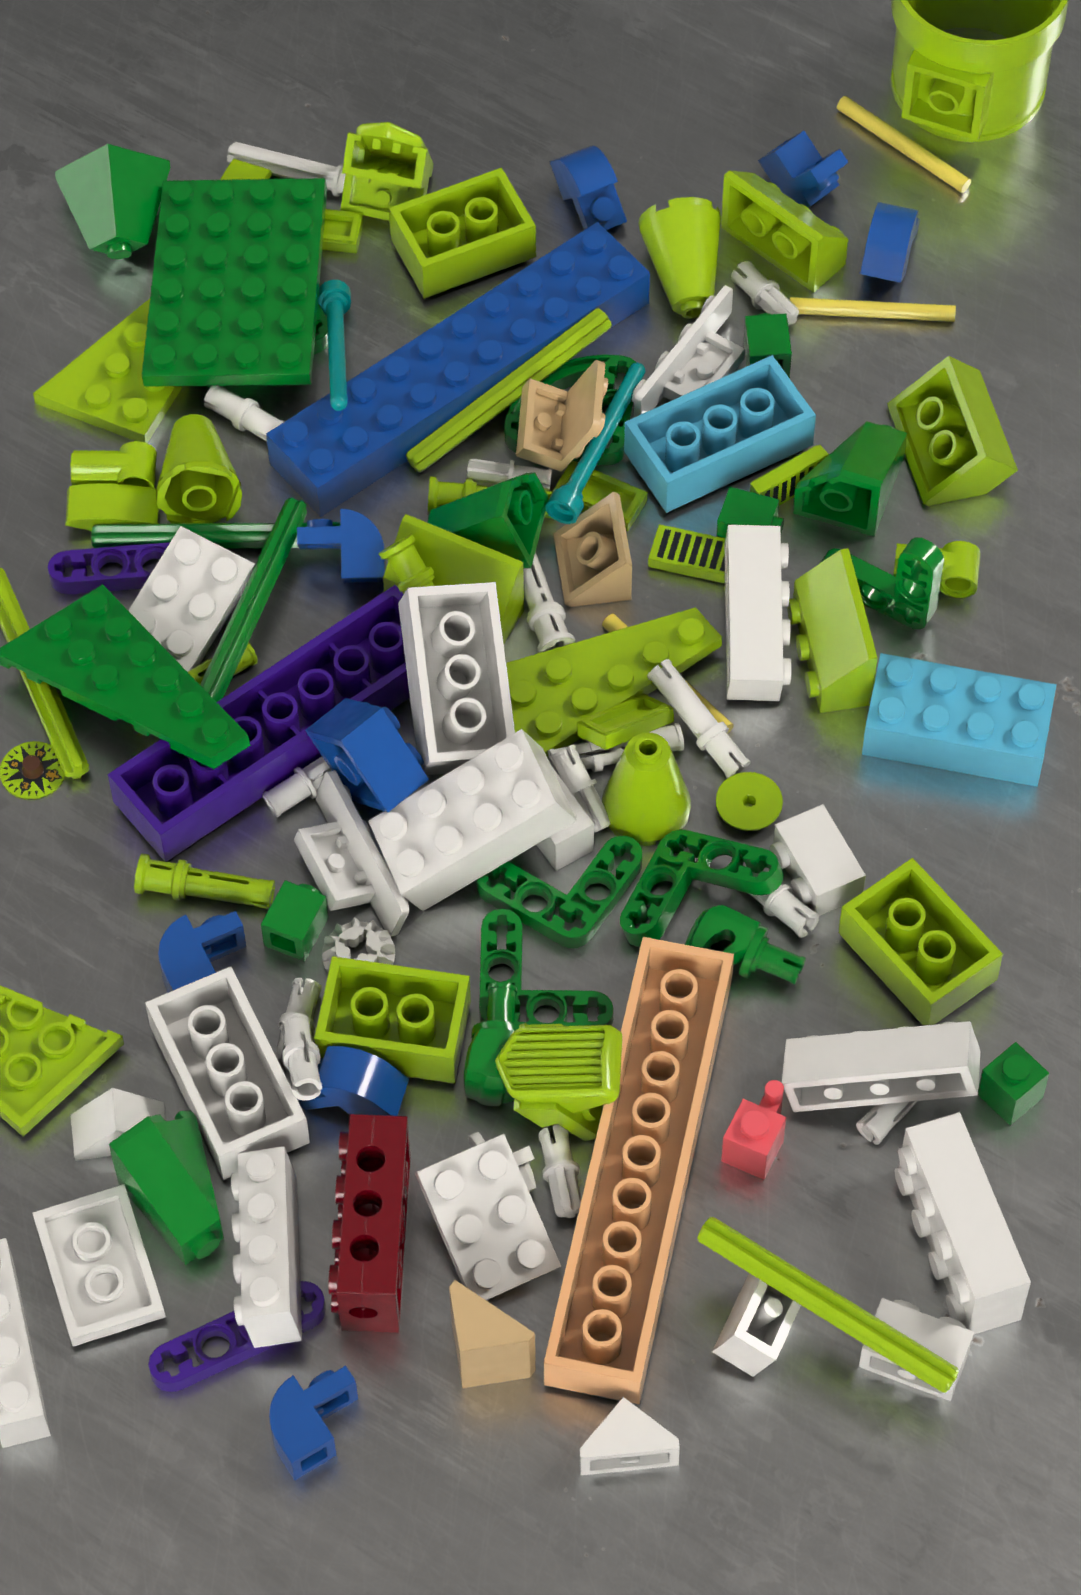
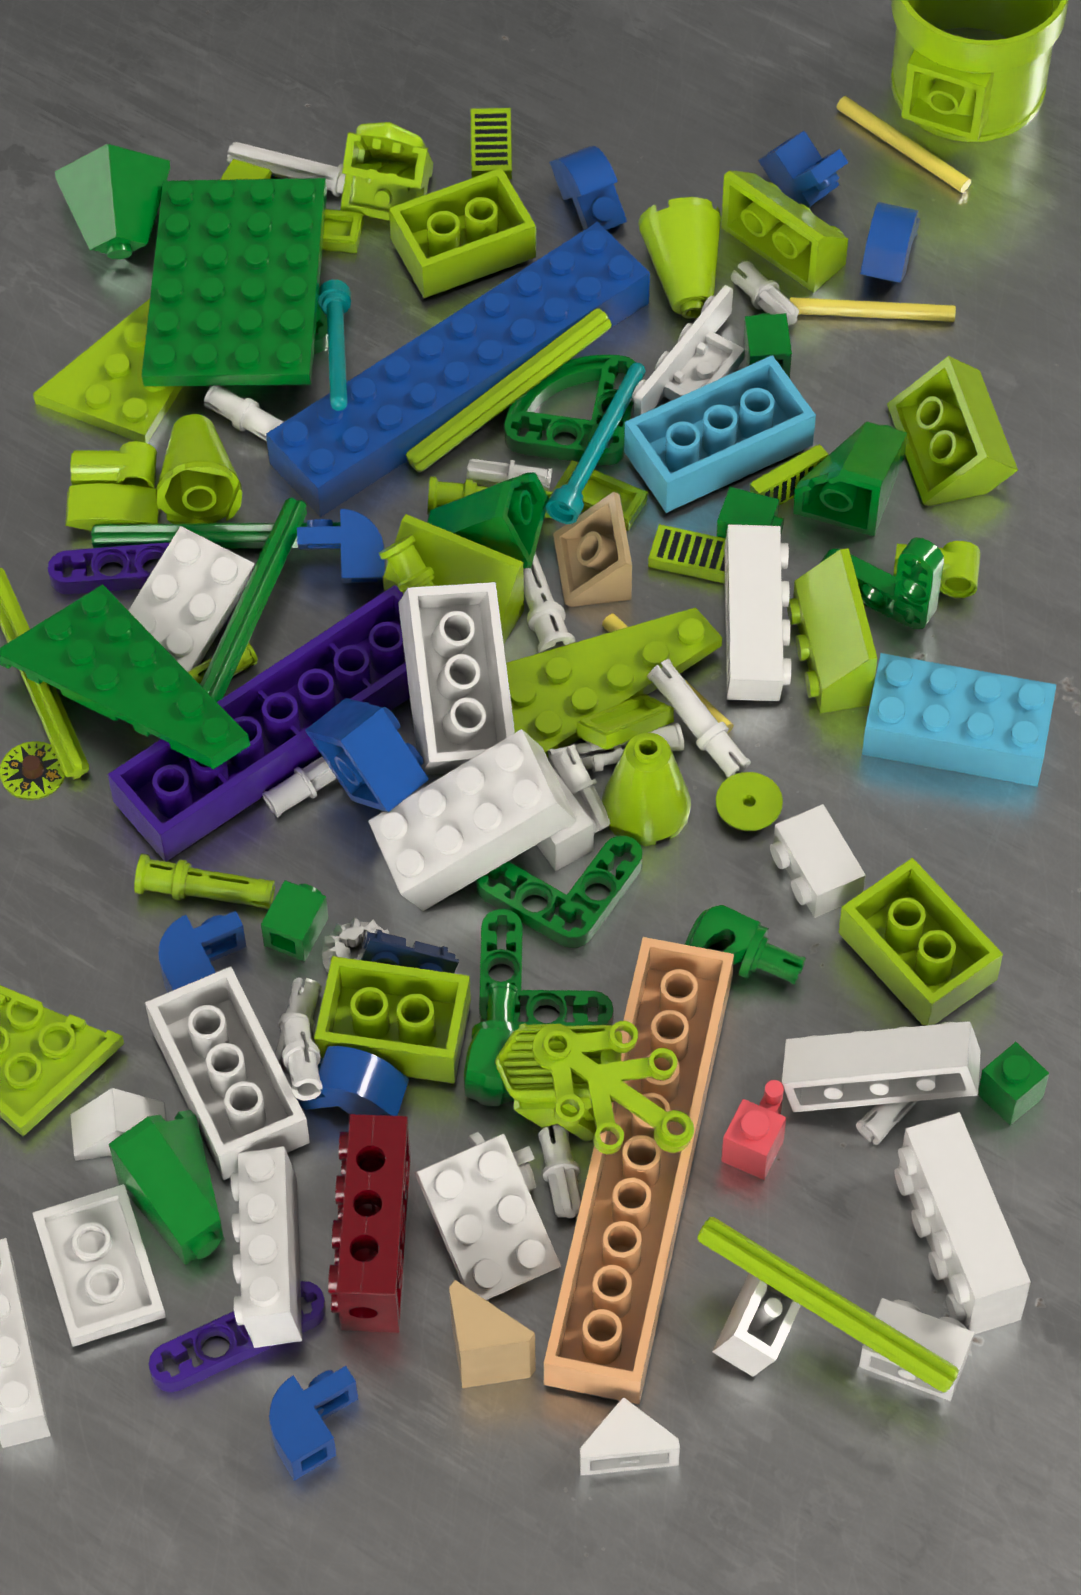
(347, 860): white bracket -> none
(392, 950): none -> dark blue hinge
(491, 140): none -> tile
(558, 422): tan bracket -> none
(607, 1082): none -> lime plant
(684, 869): green beam -> none
(788, 909): white axle -> none

